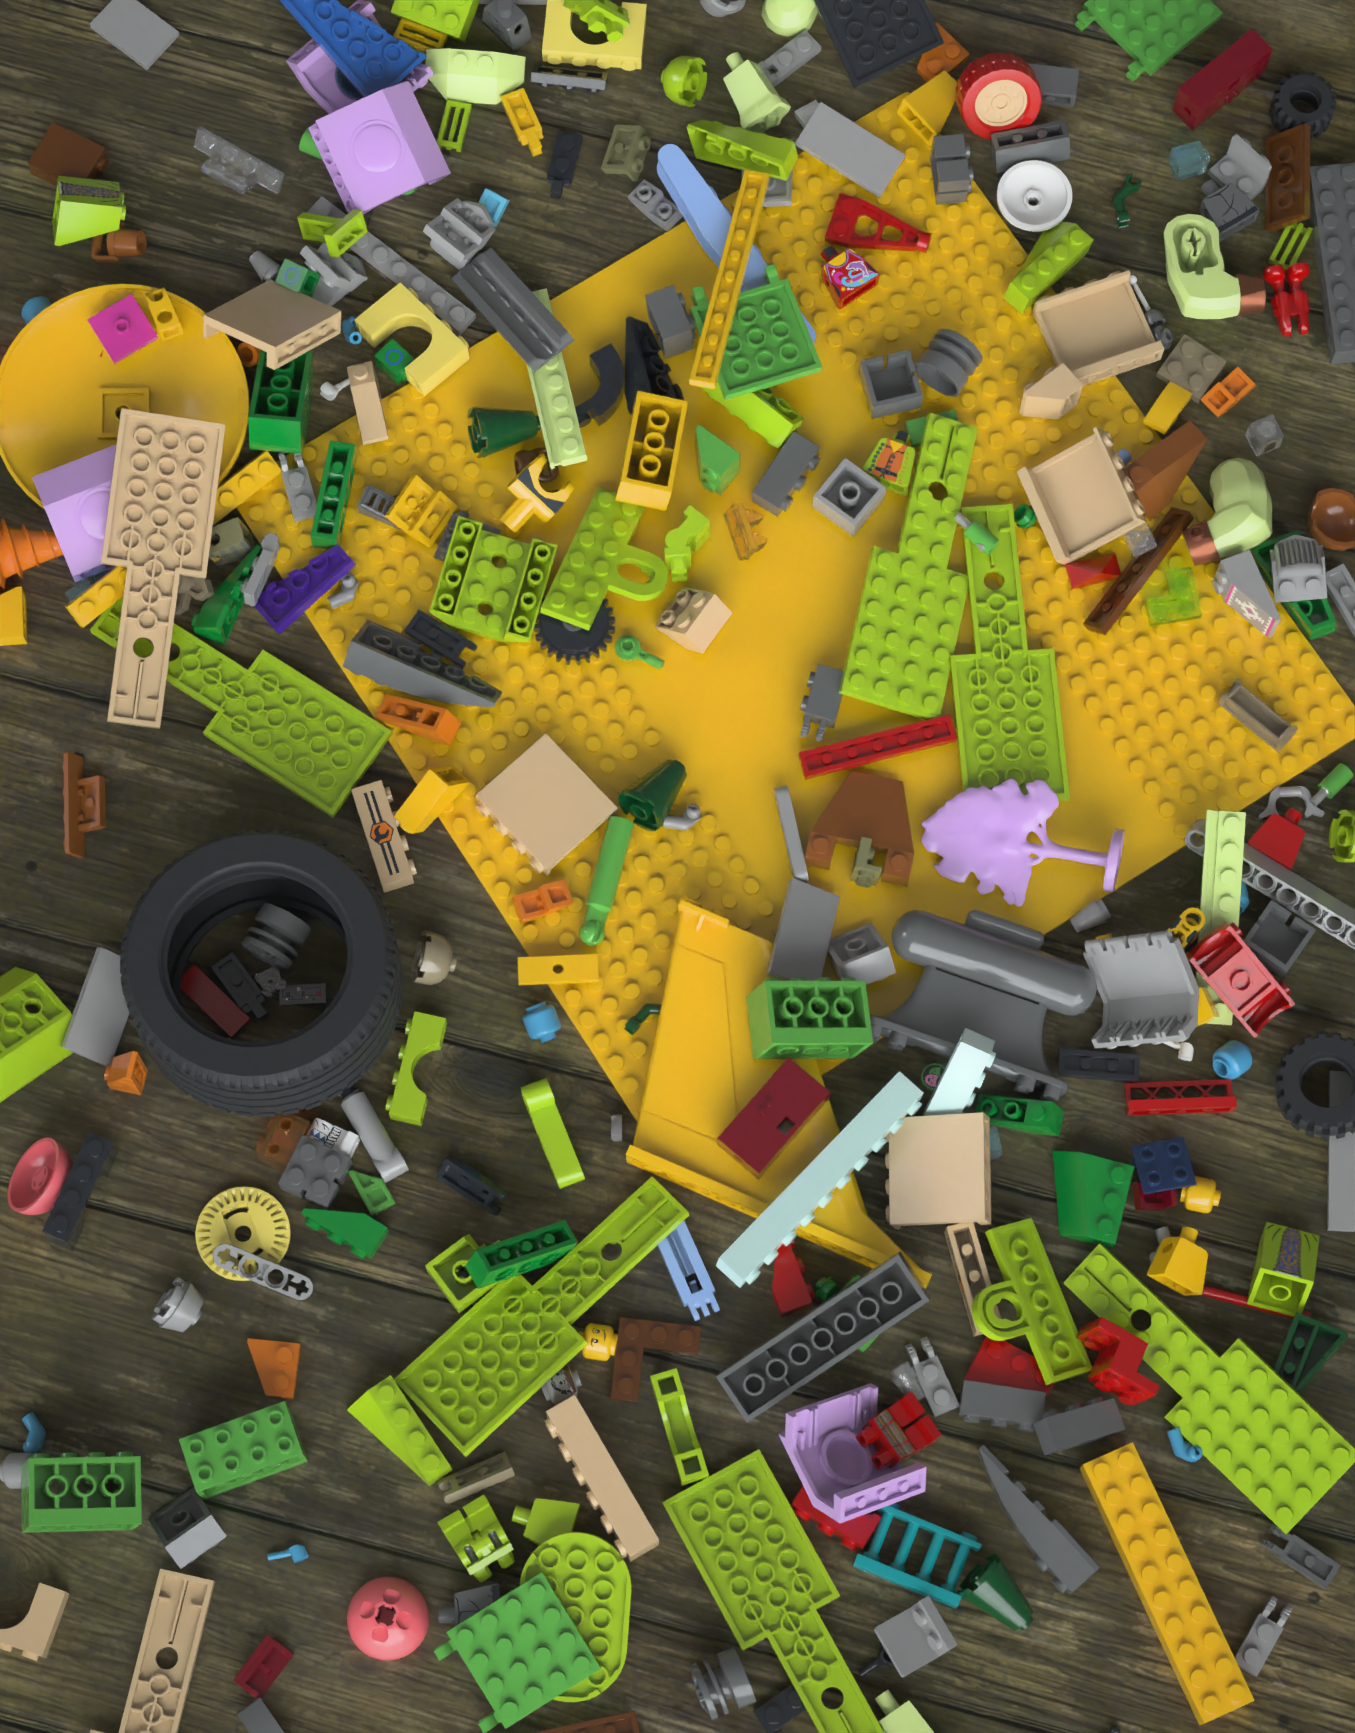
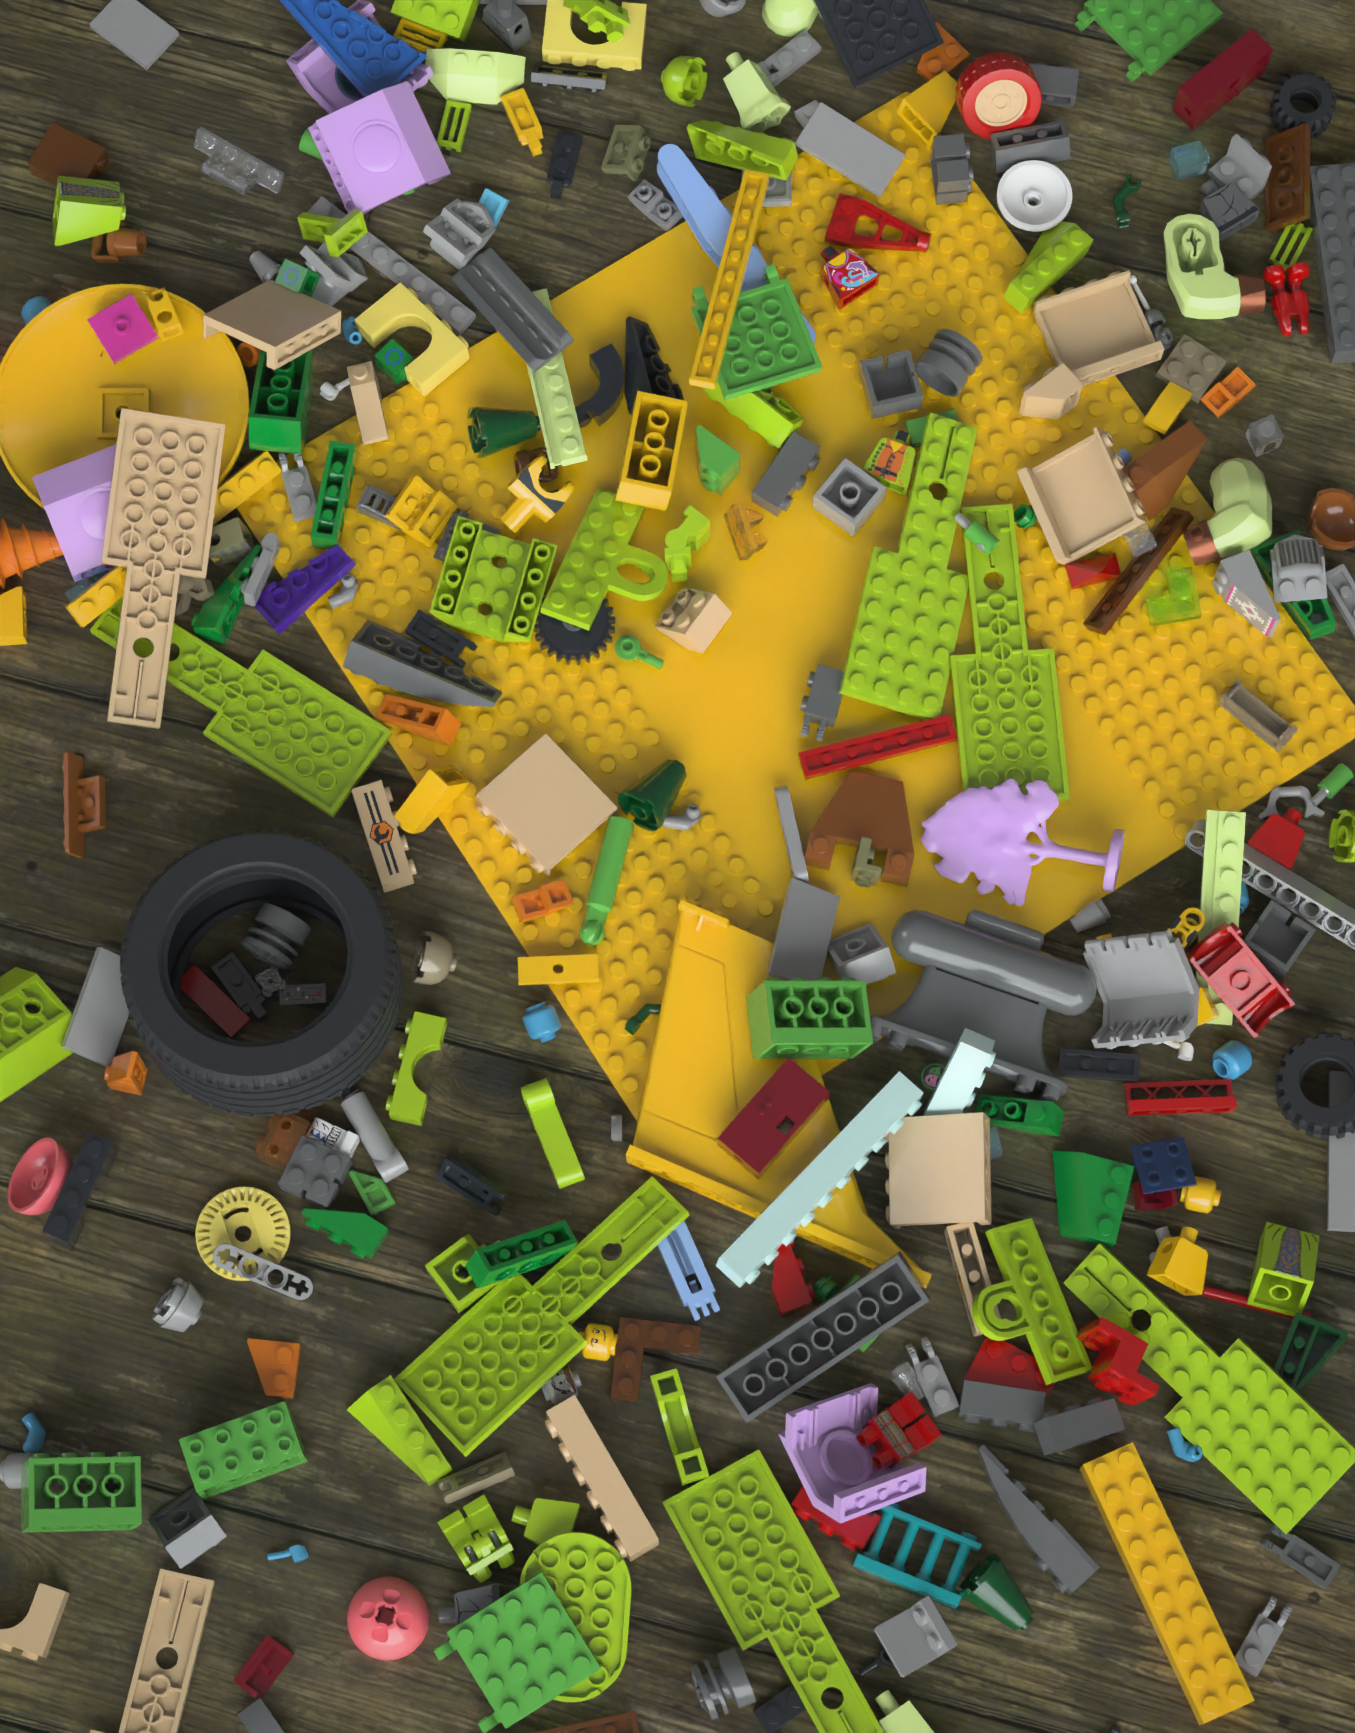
(670, 320): dark grey piece -> none

